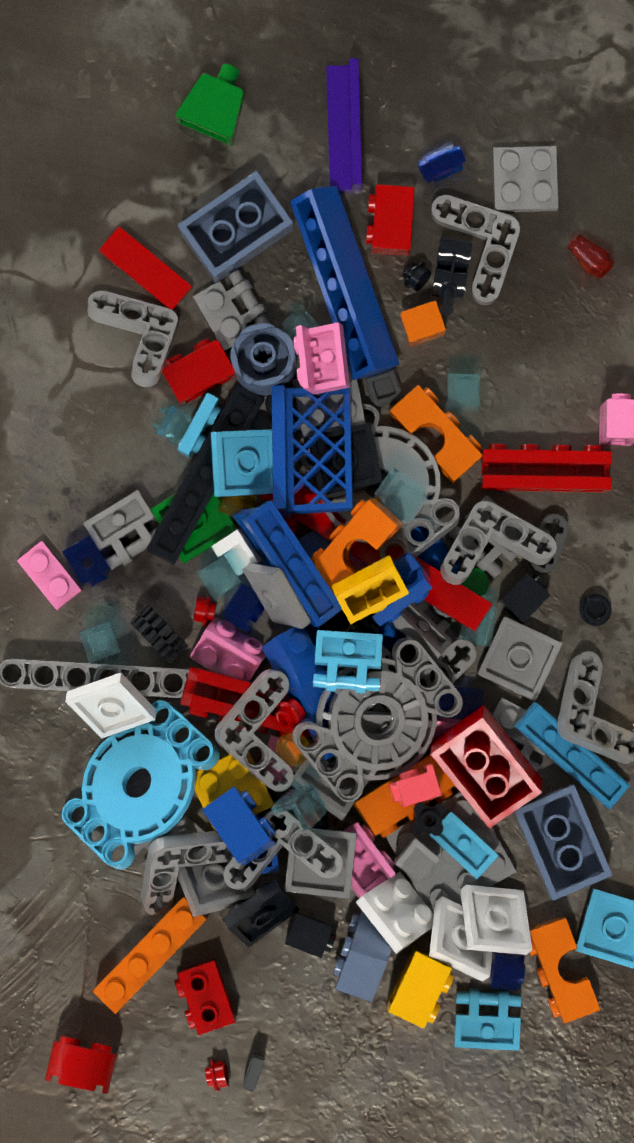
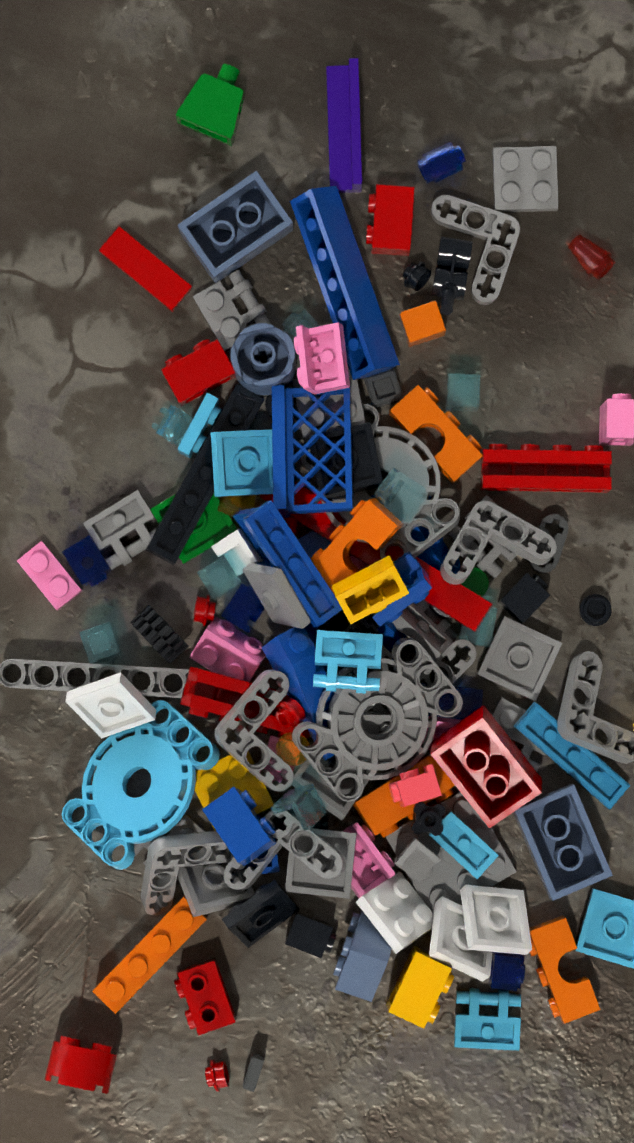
(151, 331): light grey beam -> none

